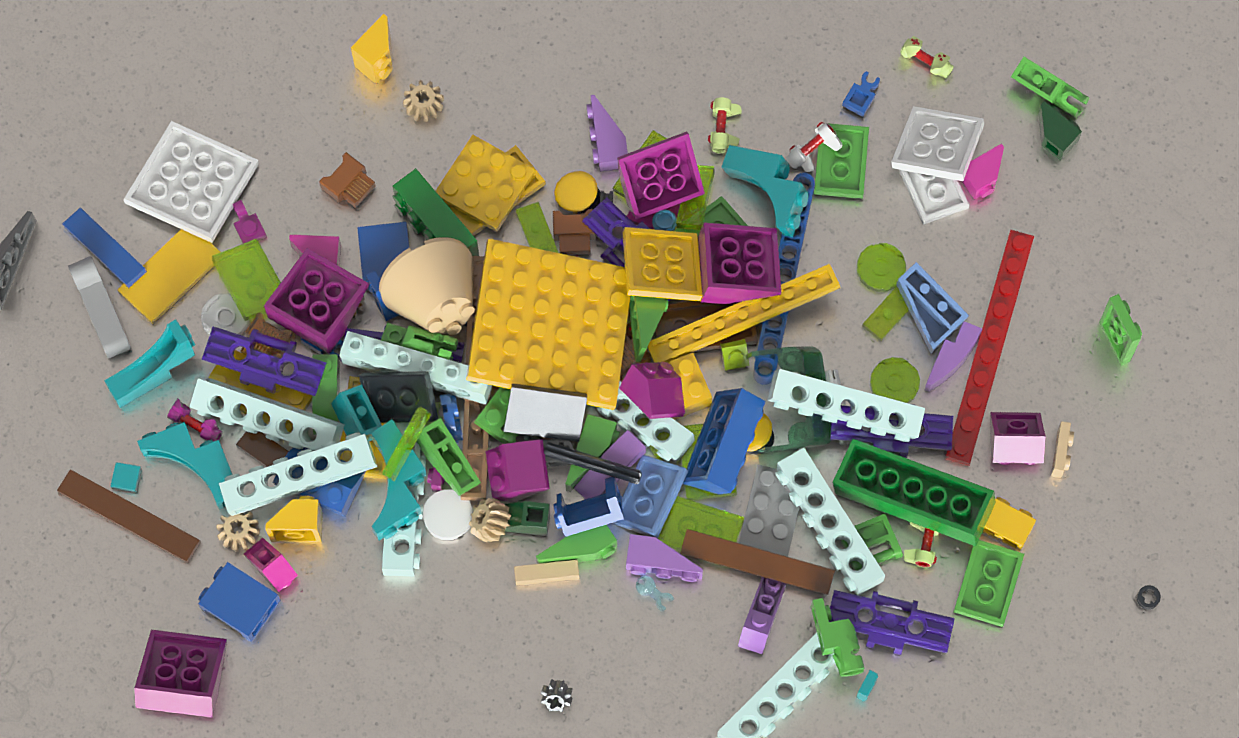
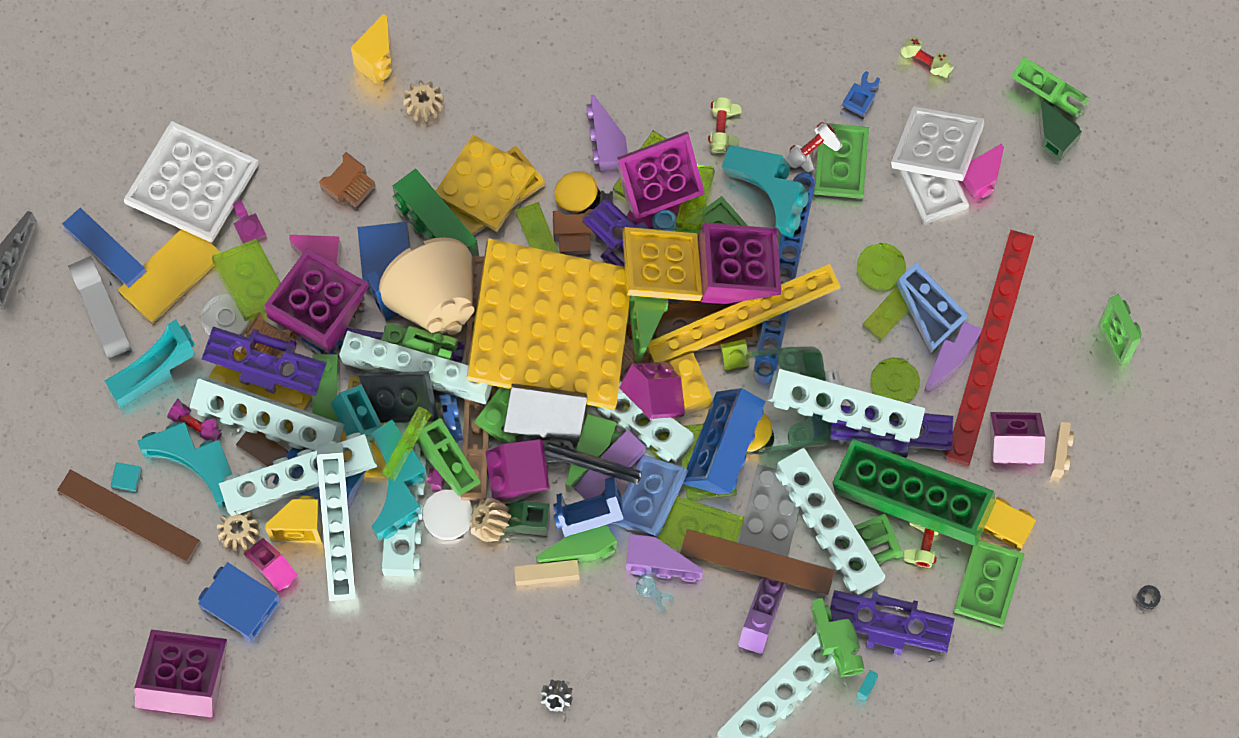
(335, 521): none -> light aqua brick

